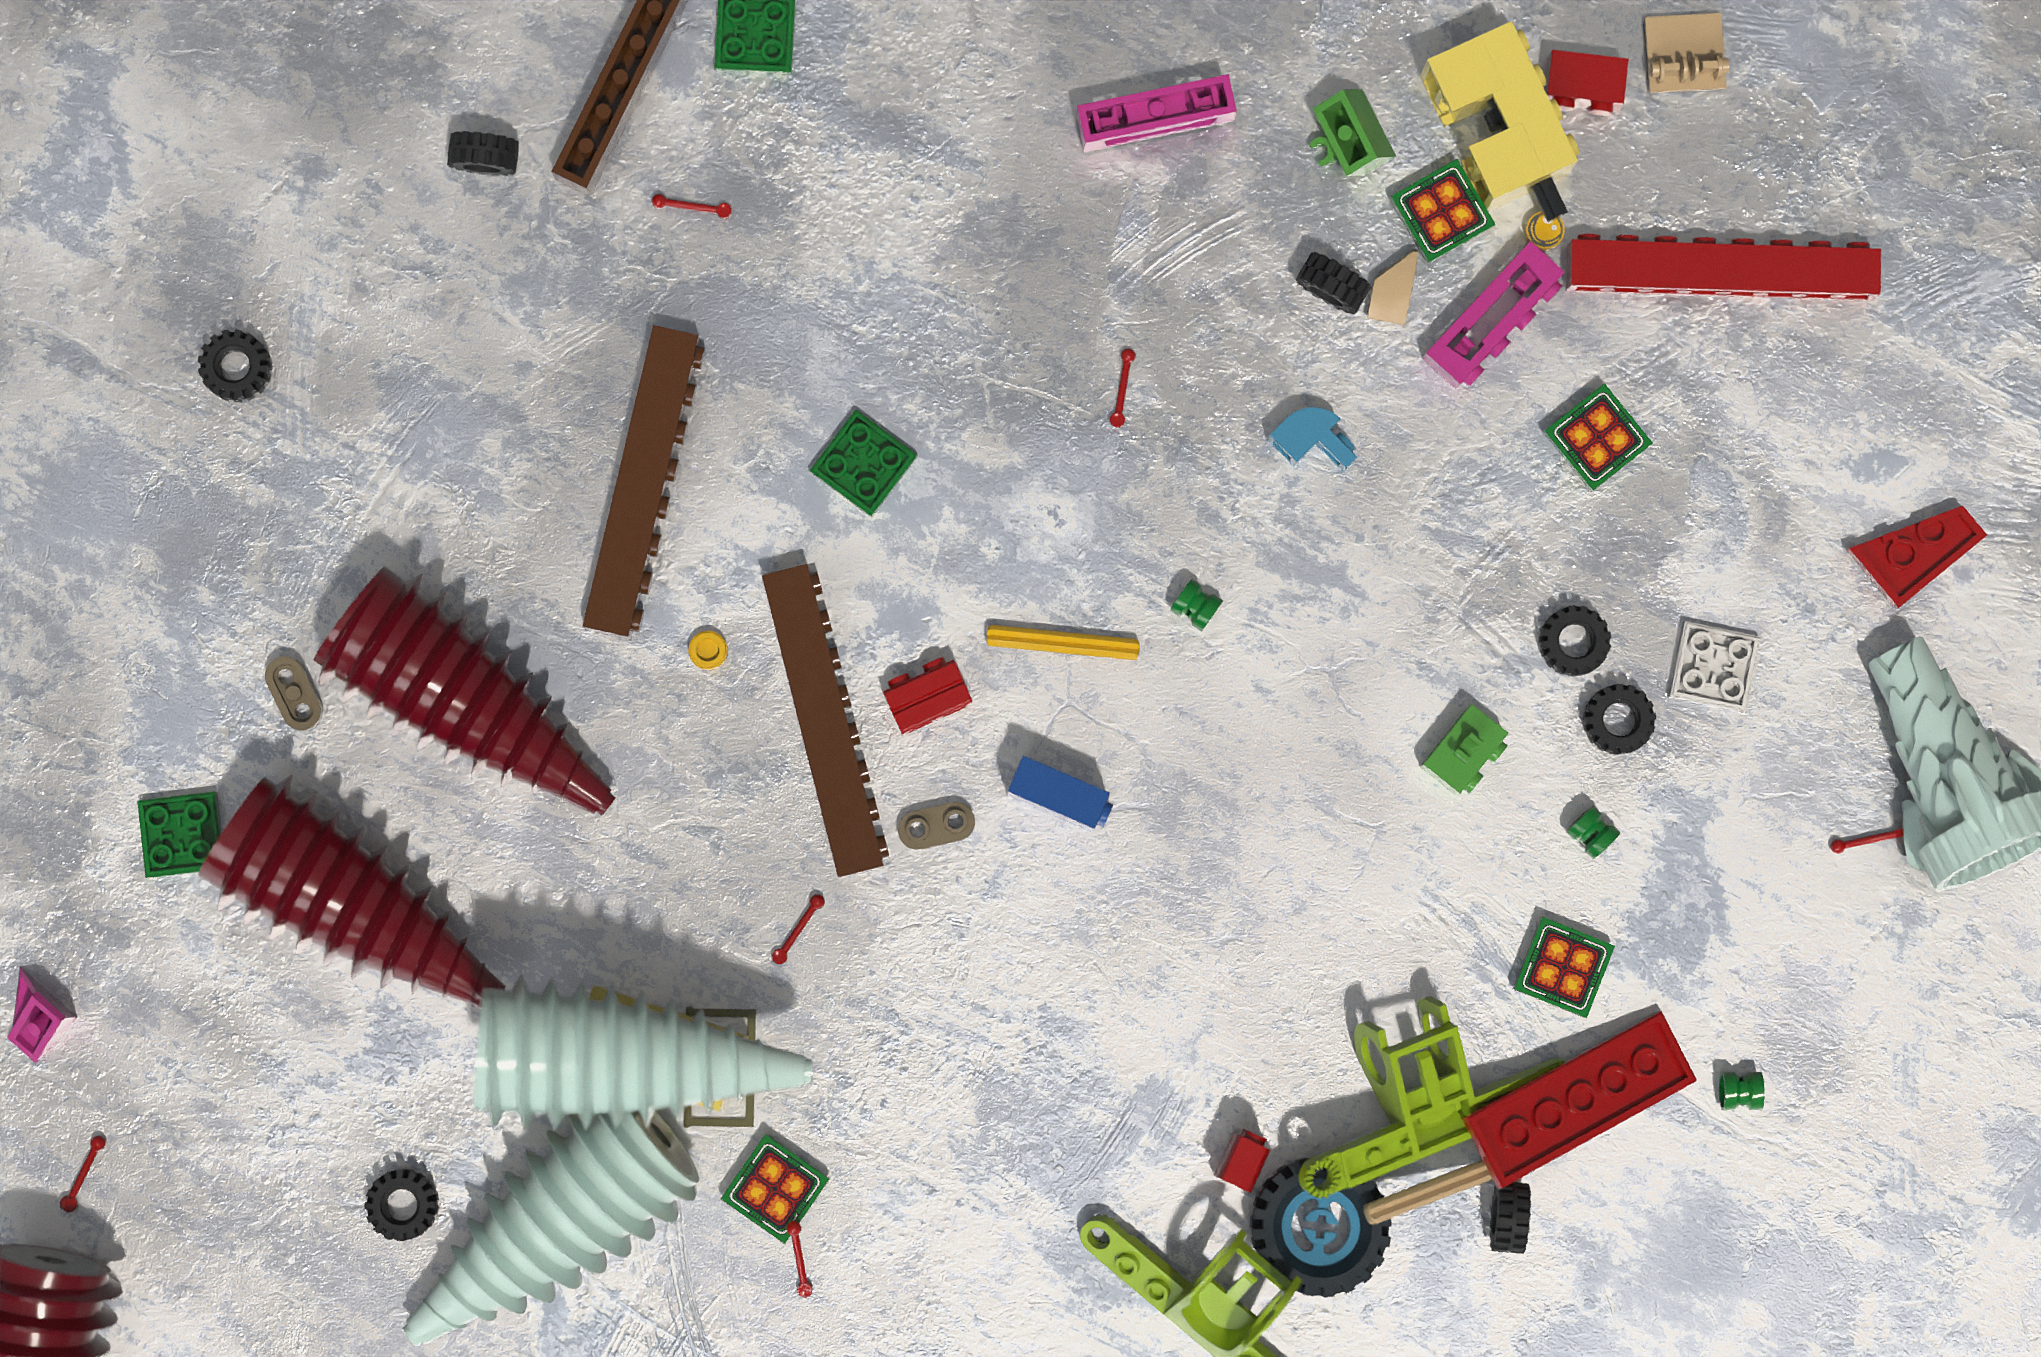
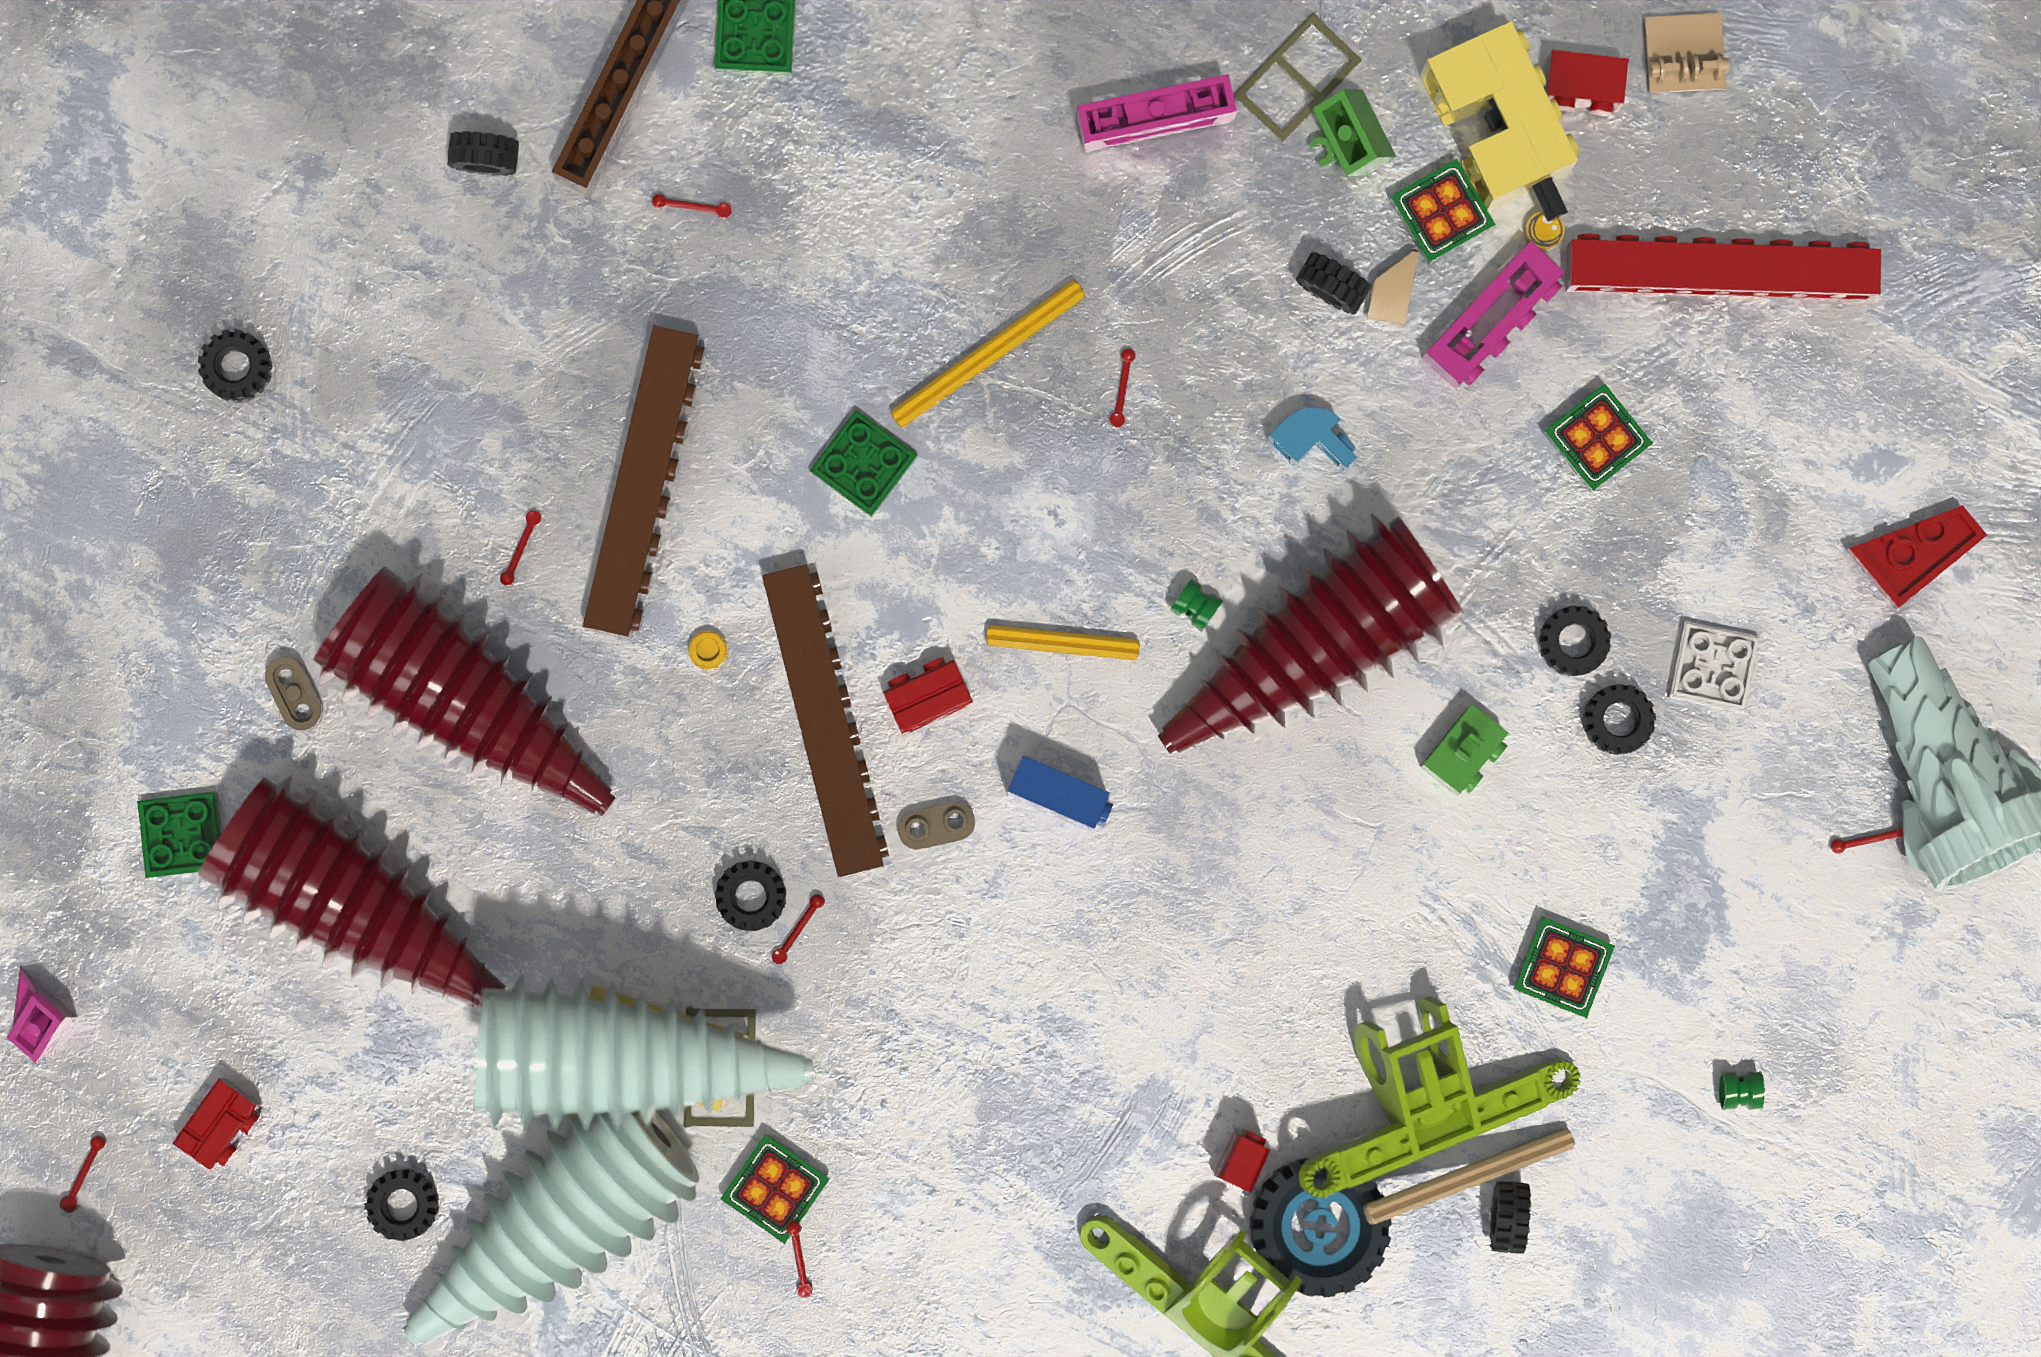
(218, 1124): none -> red brick
(533, 519): none -> red hinge
(727, 888): none -> black tyre
(987, 353): none -> yellow axle
(1318, 97): none -> olive window
(1322, 637): none -> dark red cone
(1579, 1099): red tile -> none
(1586, 825): green wheel -> none

